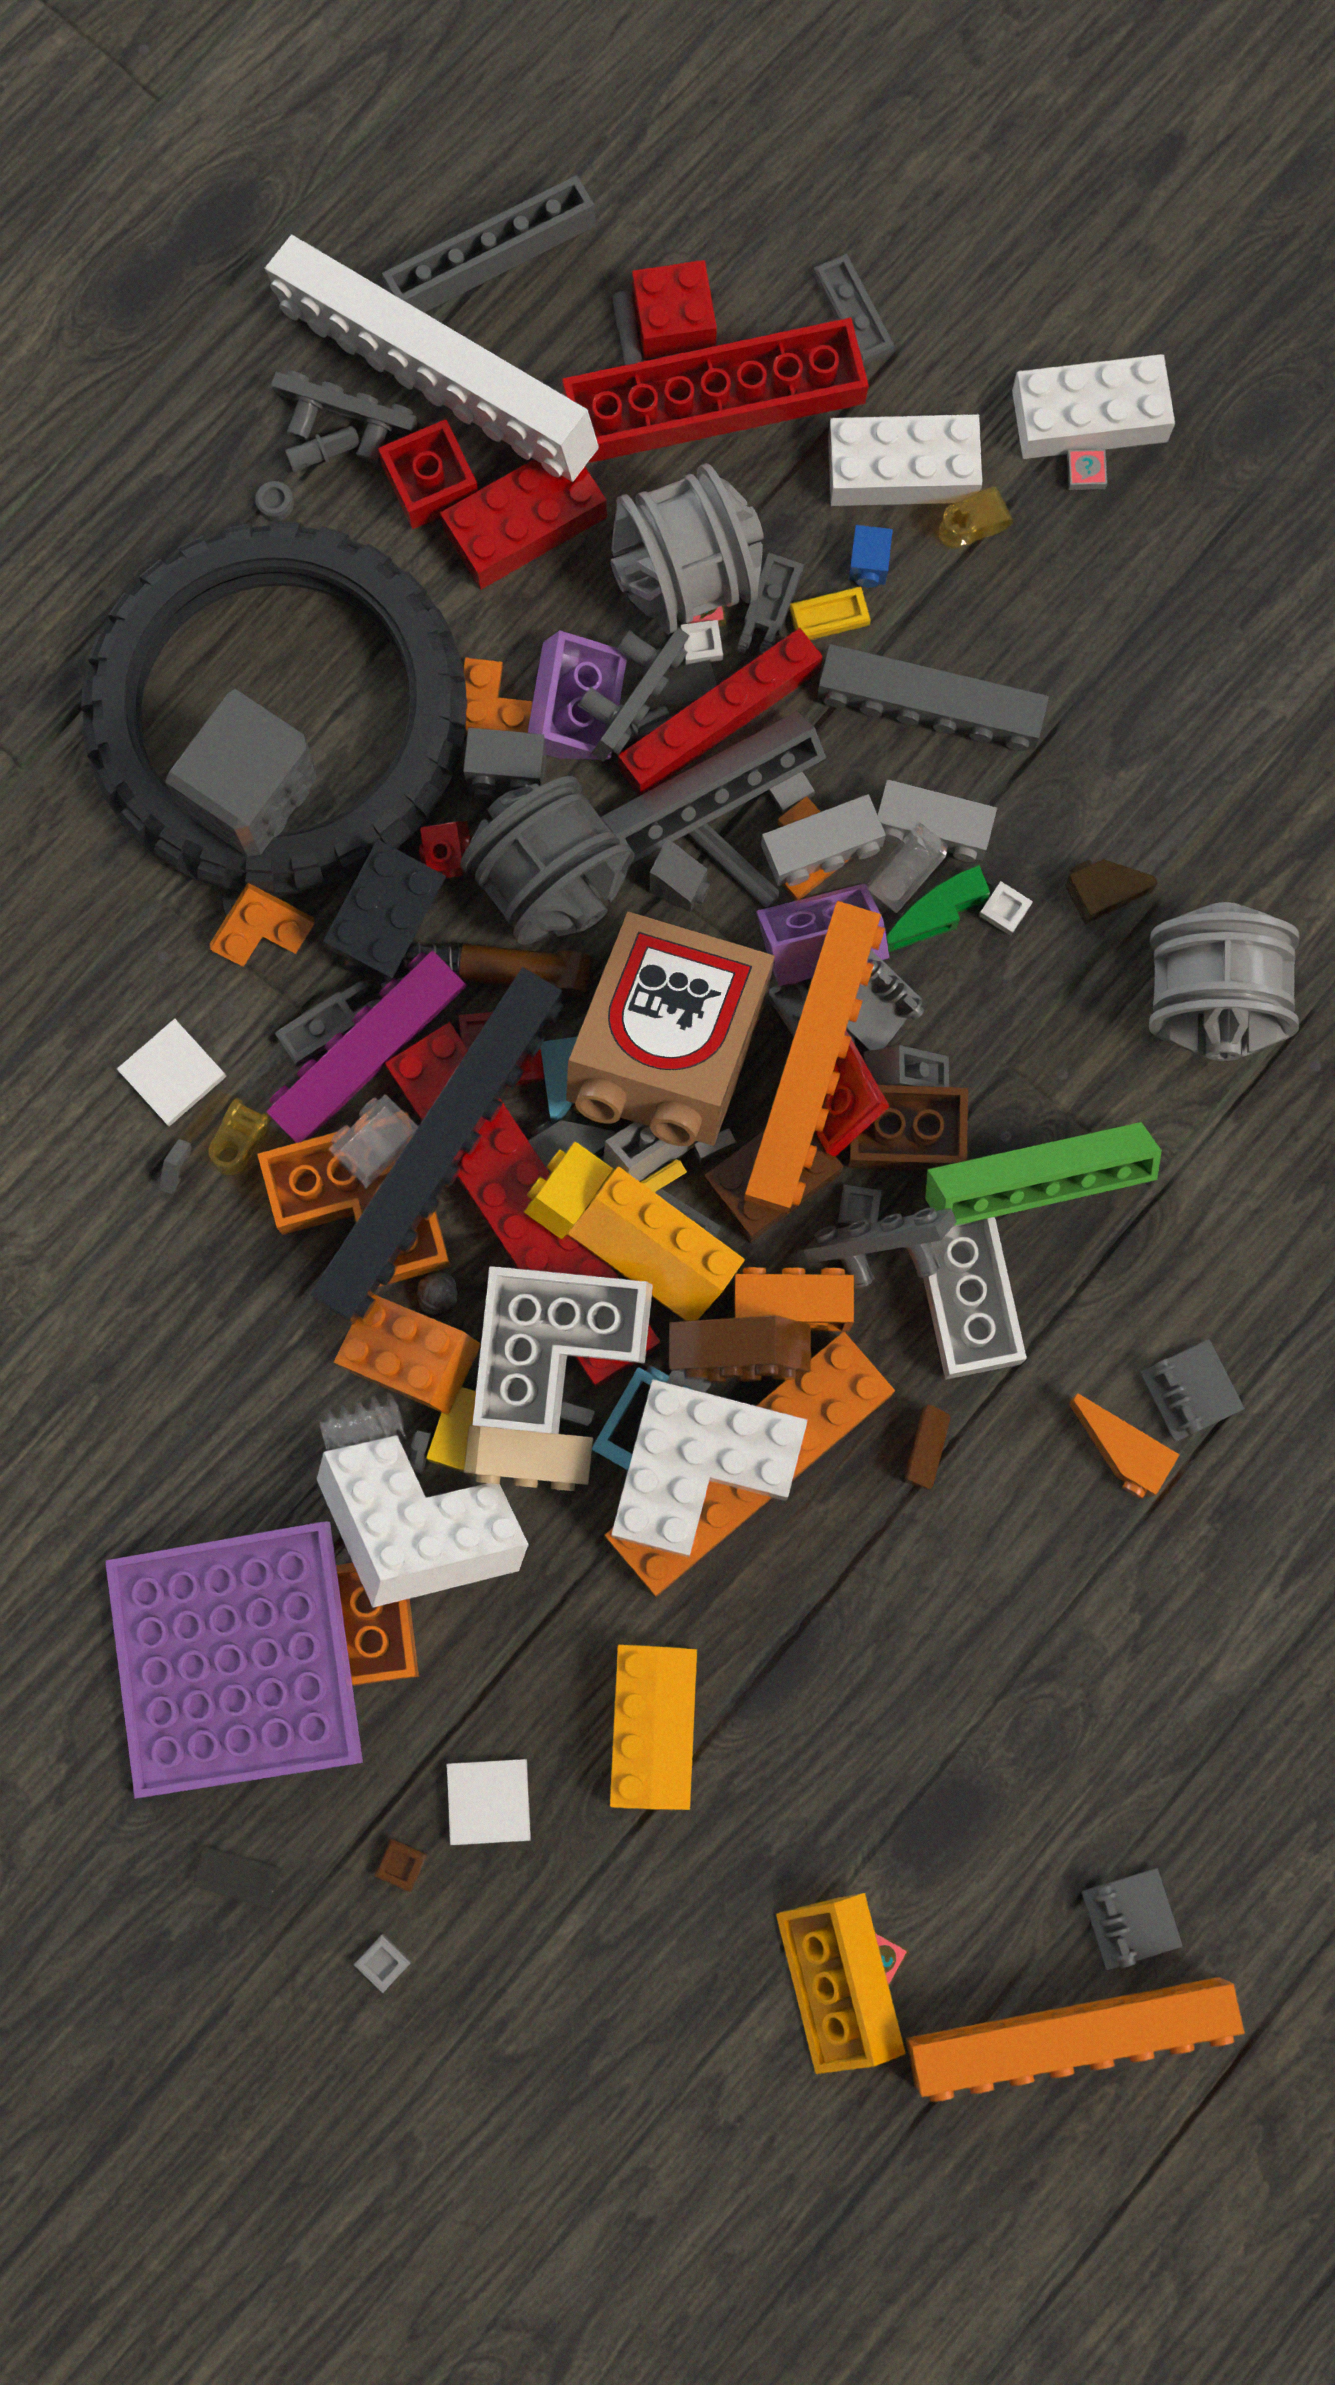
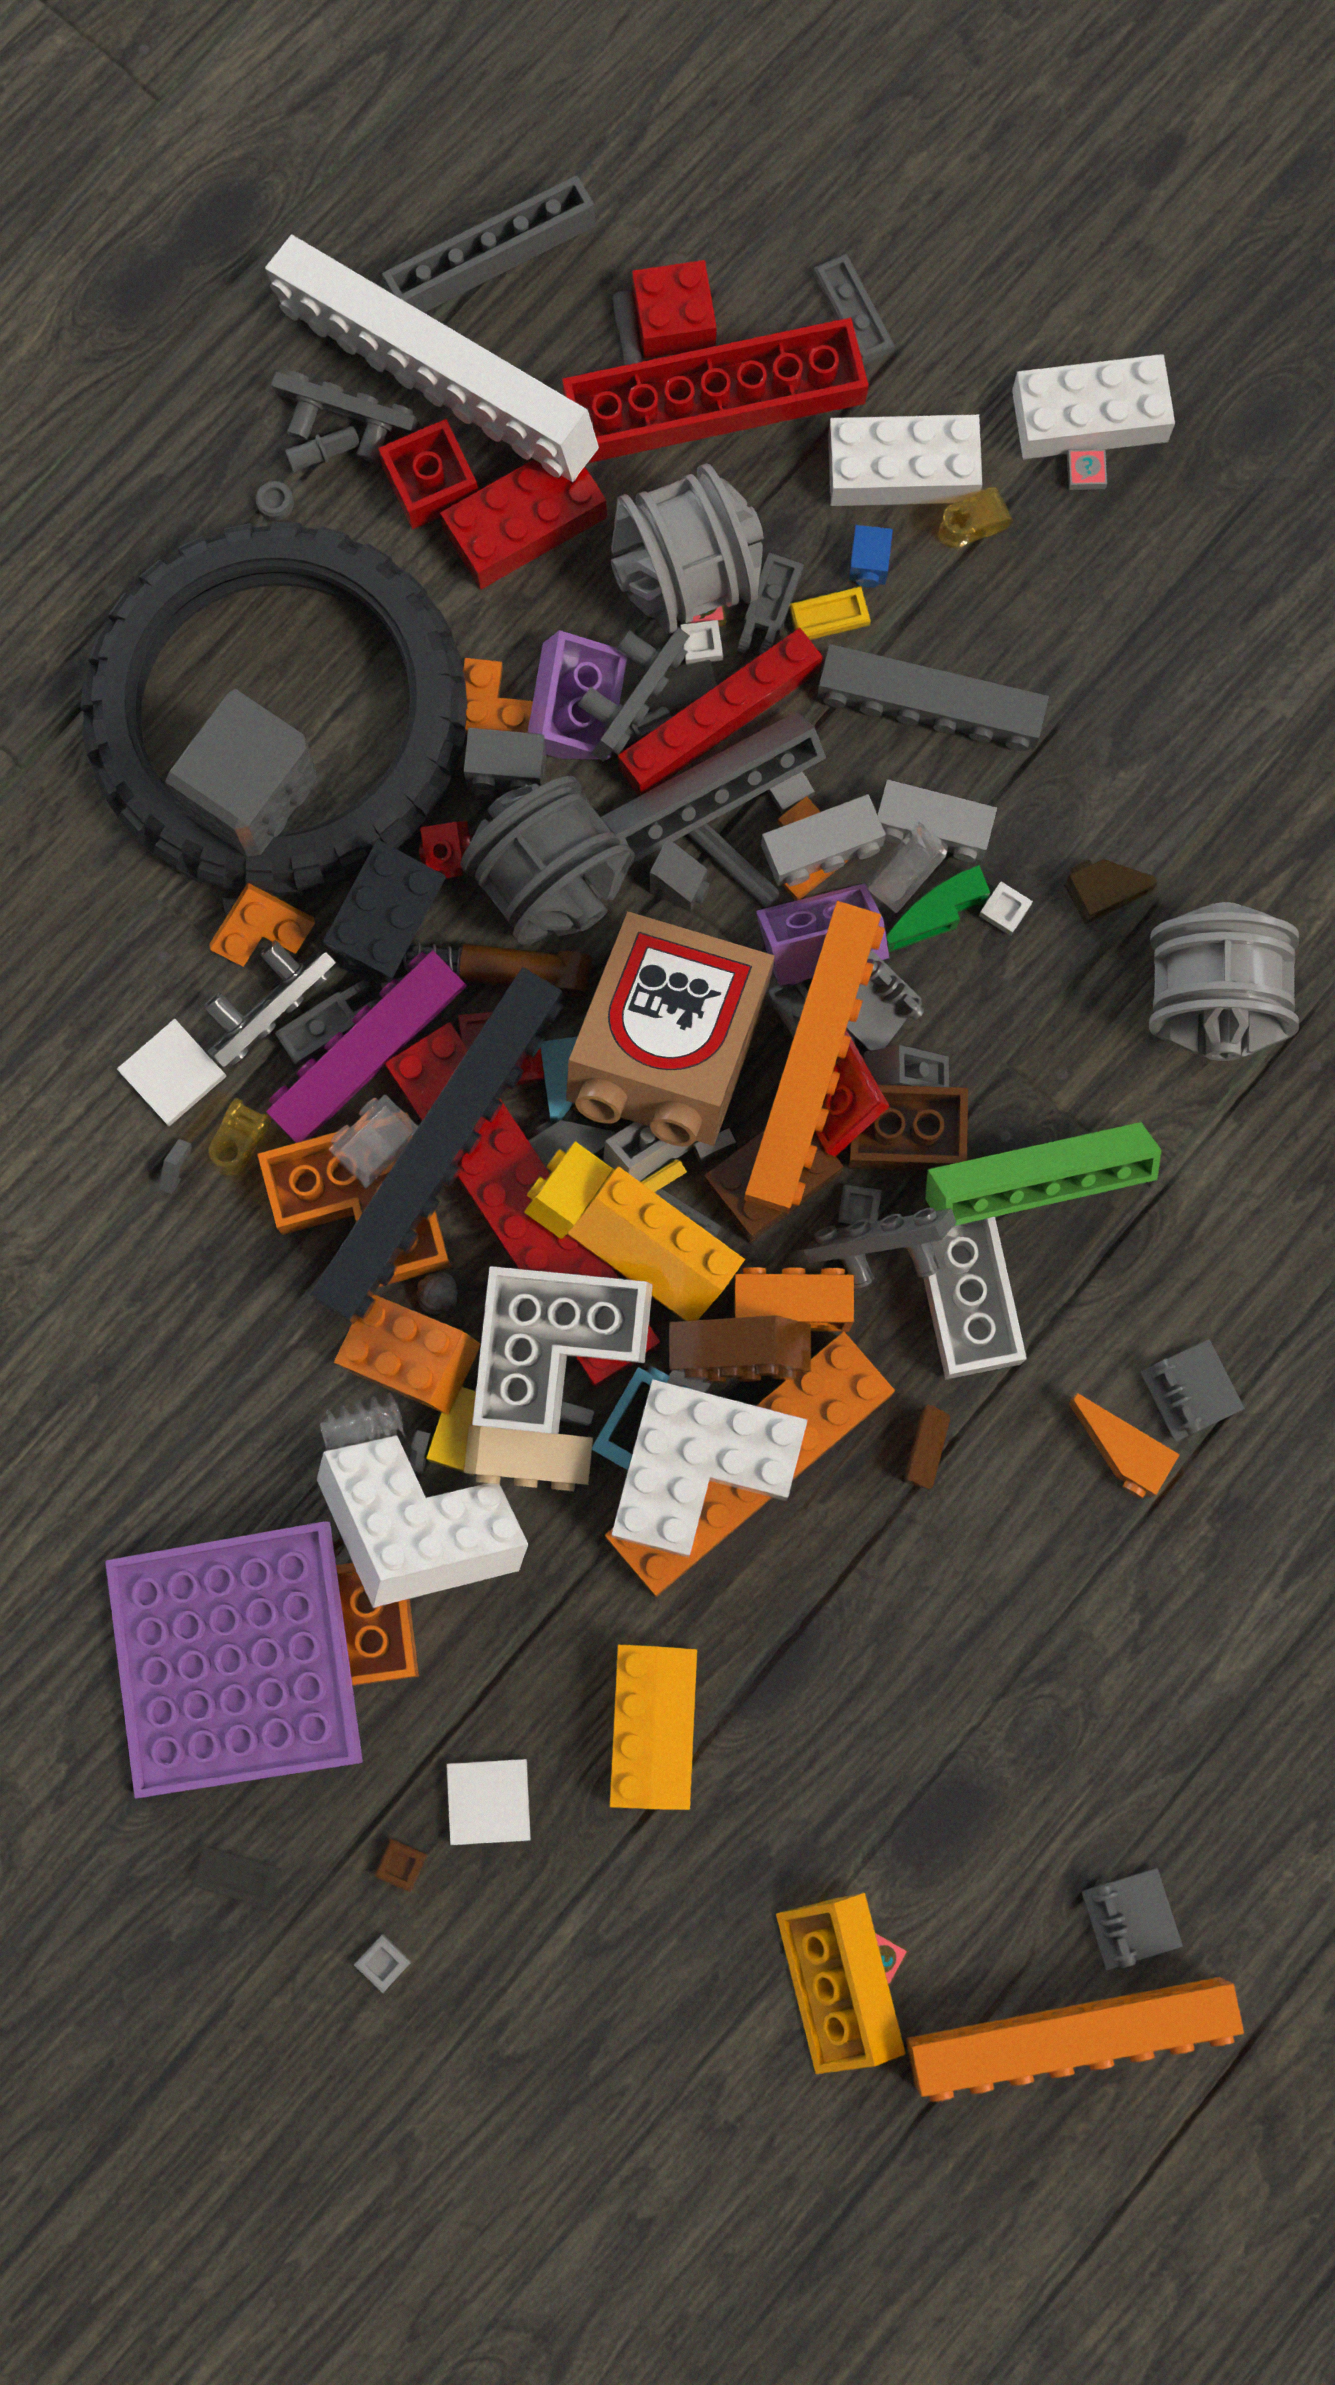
(260, 1020): none -> dark grey plate

